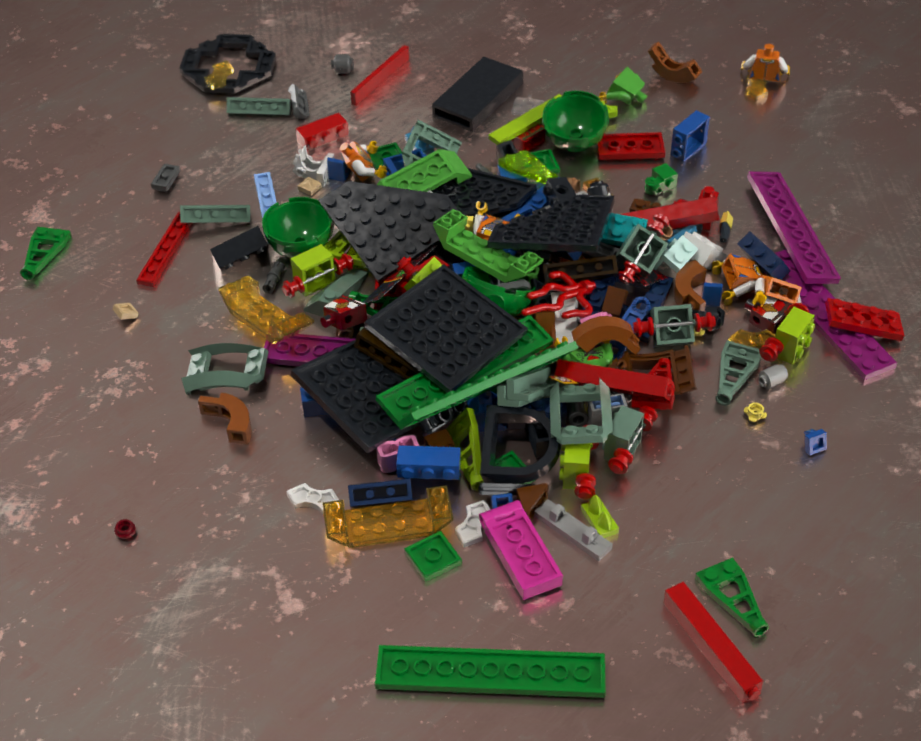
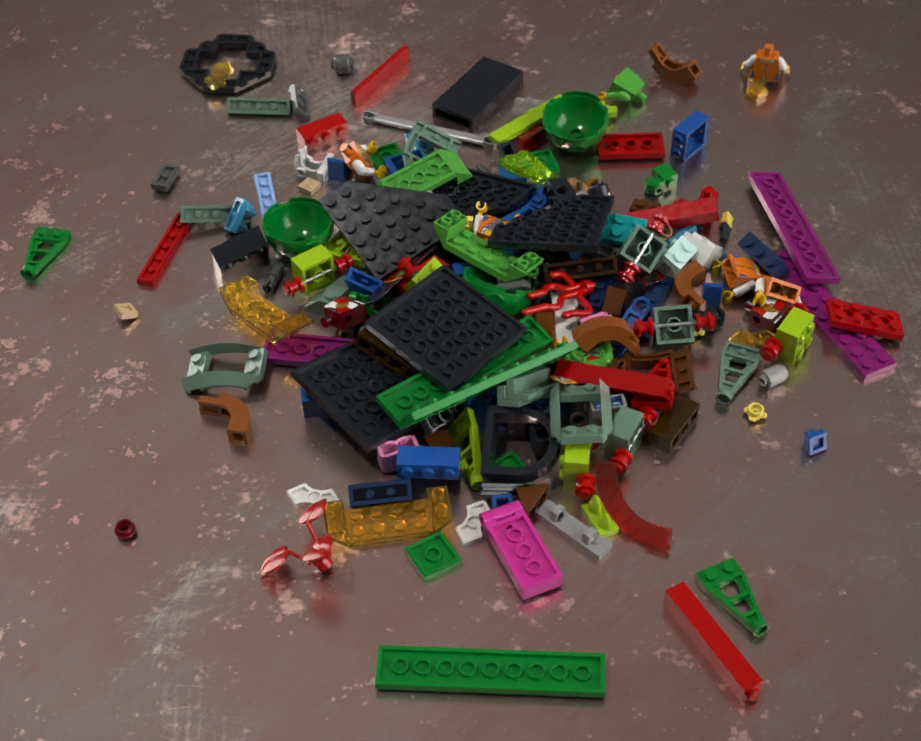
(240, 209): none -> dark azure tile
(317, 555): none -> red plant
(361, 282): none -> blue slope
(408, 125): none -> light grey piece
(623, 515): none -> clear red tile
(673, 424): none -> dark brown brick

